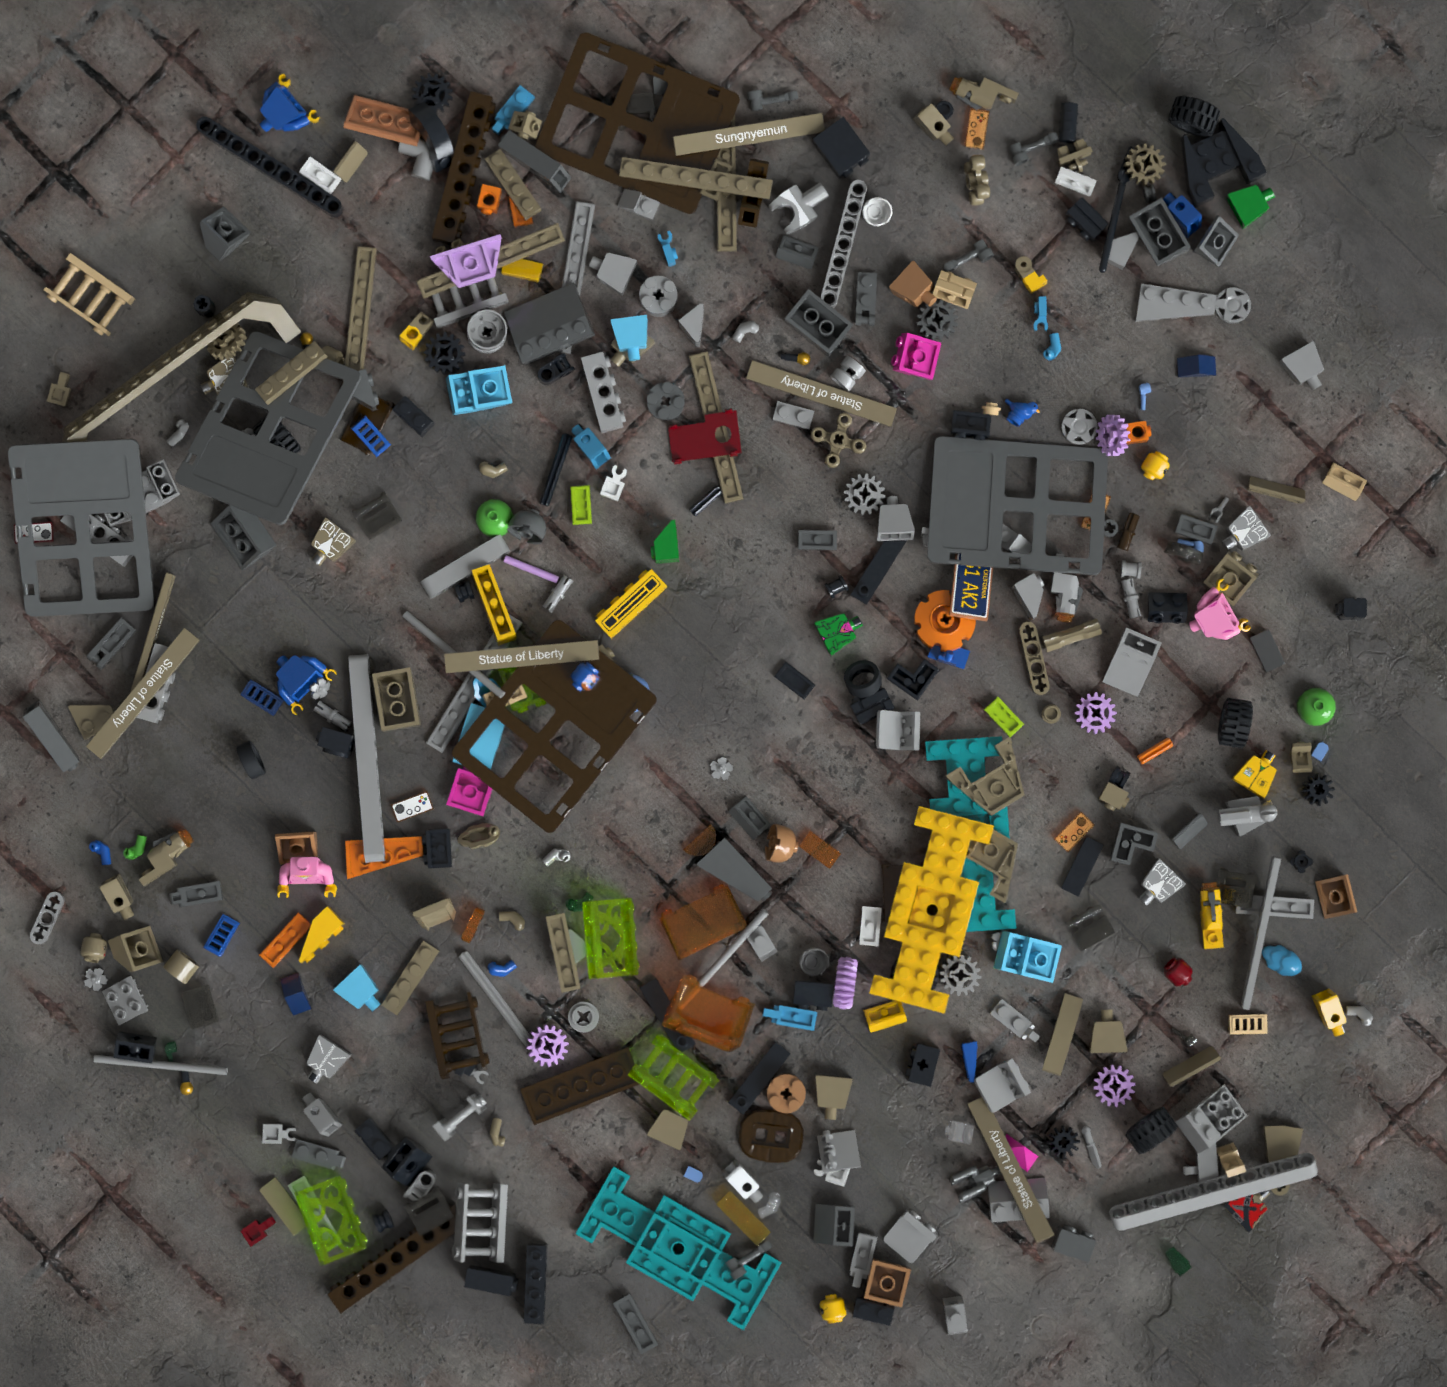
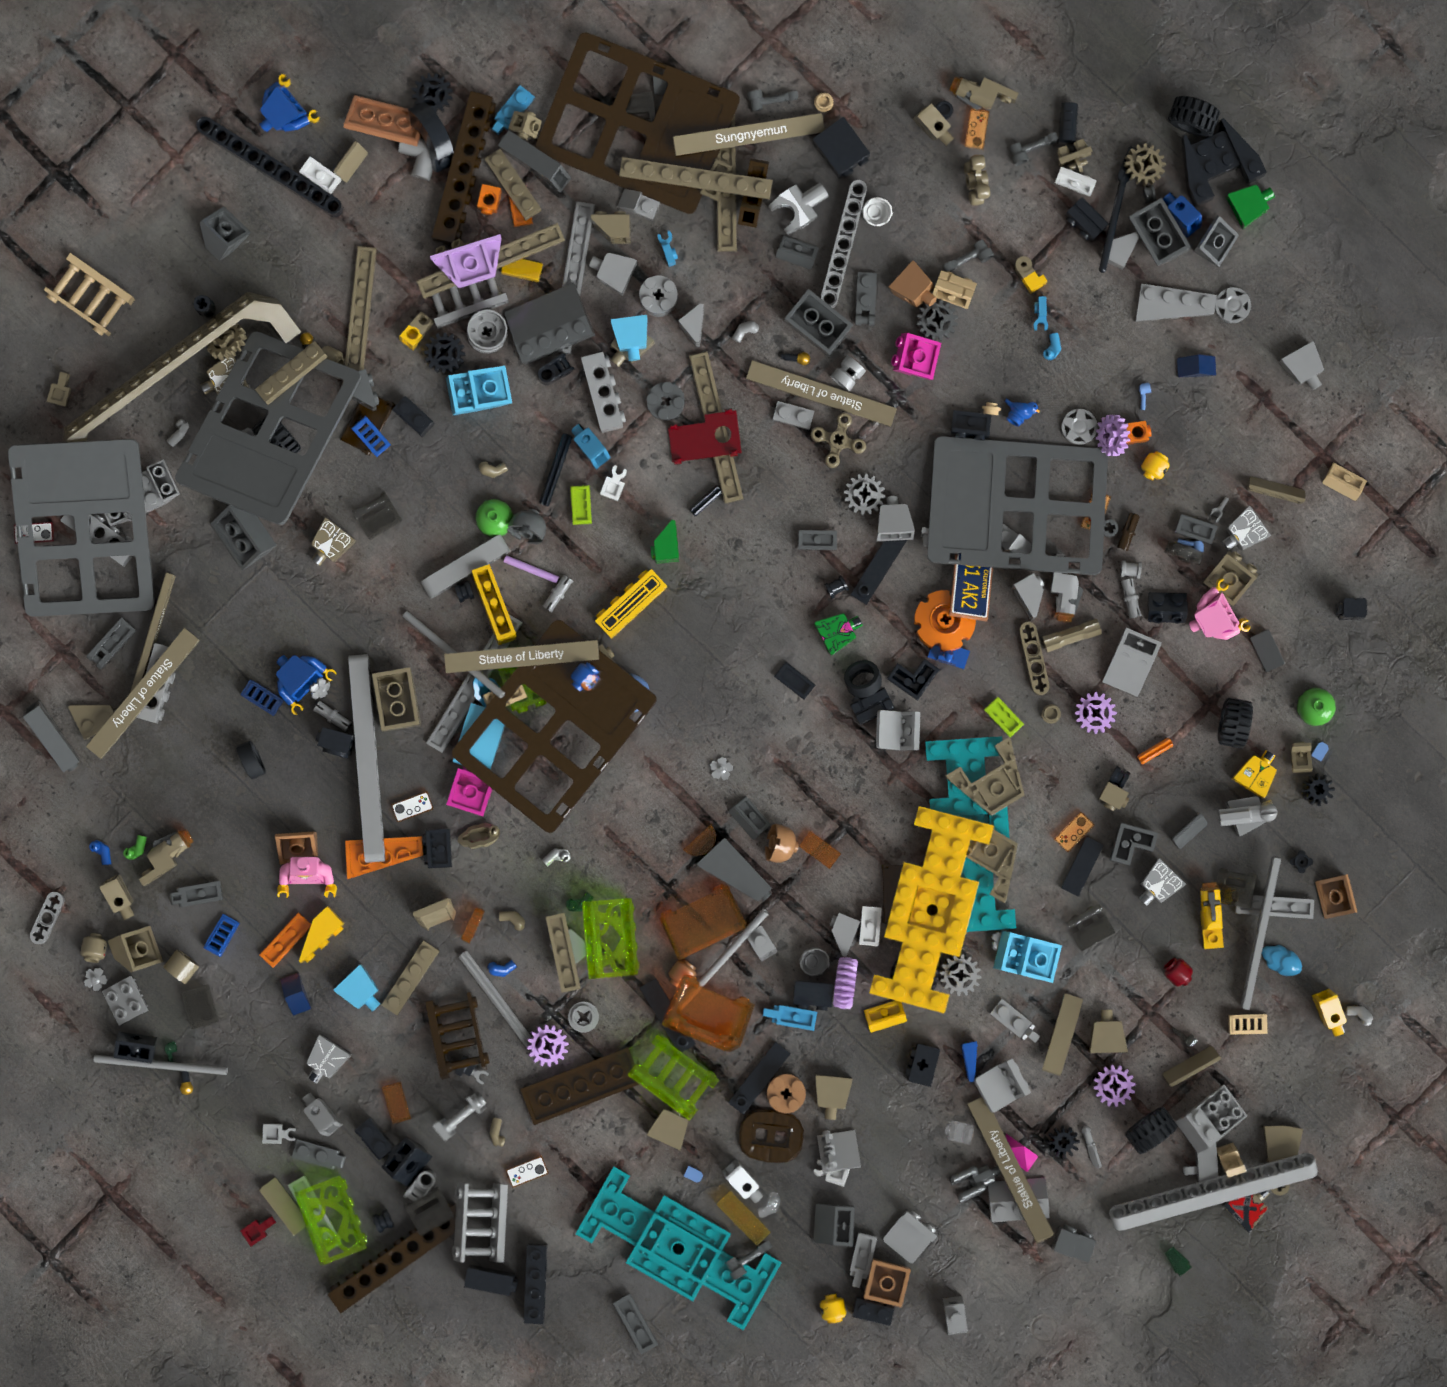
(396, 1102): none -> clear orange tile
(527, 1171): none -> white tile
(614, 227): none -> dark tan slope
(681, 969): none -> medium nougat head
(823, 102): none -> tan plate
(844, 931): none -> light grey slope

